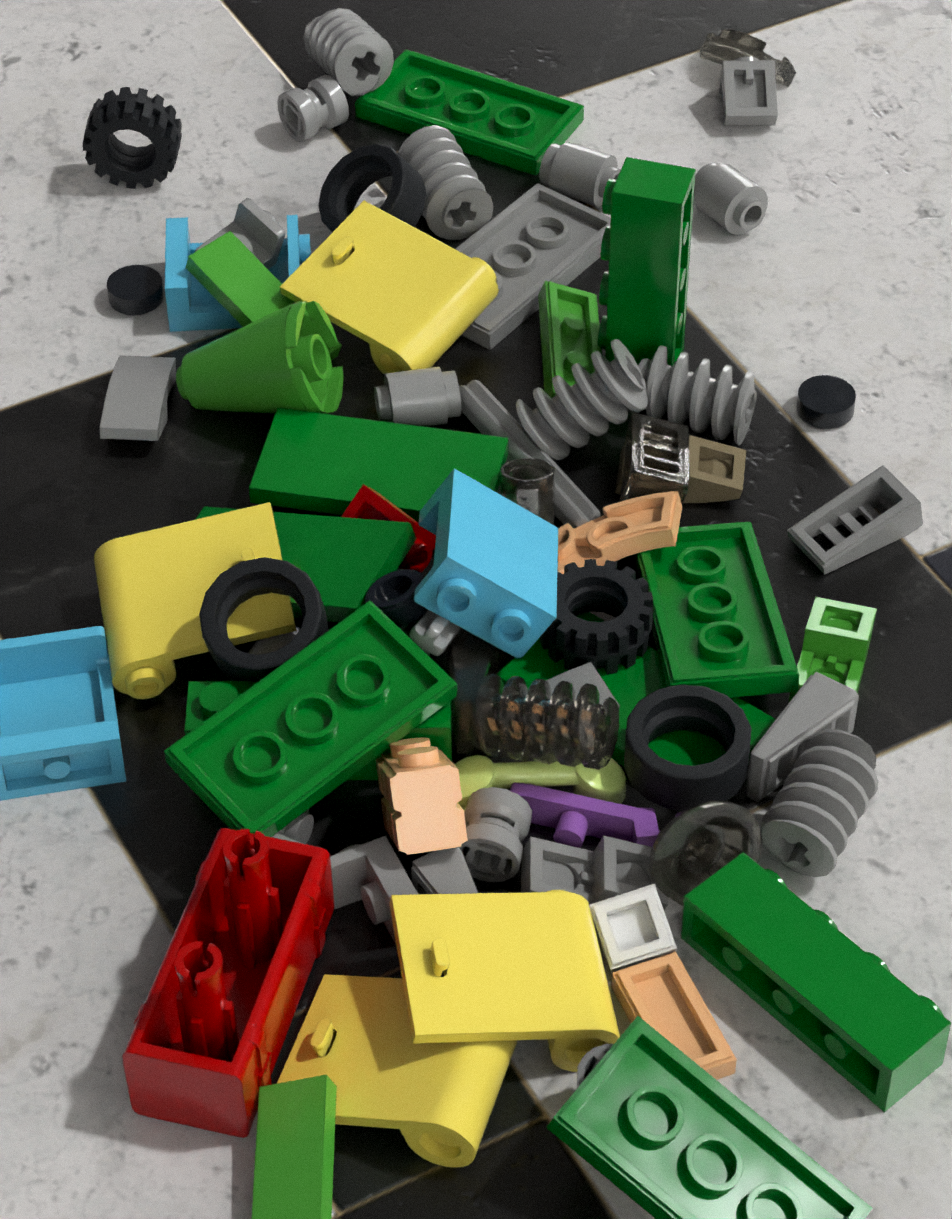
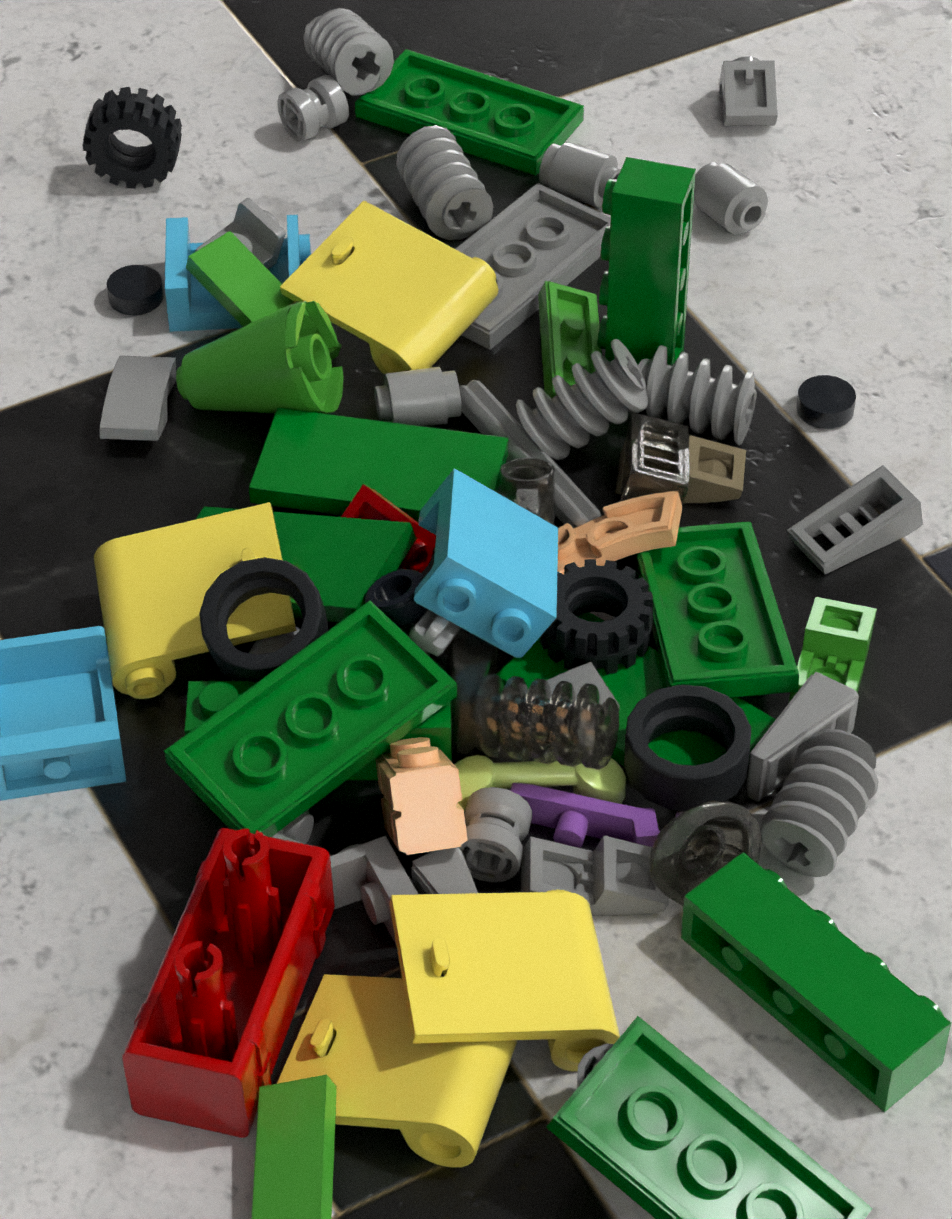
(360, 170): black tyre -> none
(632, 928): white tile -> none
(671, 1004): light nougat tile -> none
(736, 44): clear smoke tile -> none

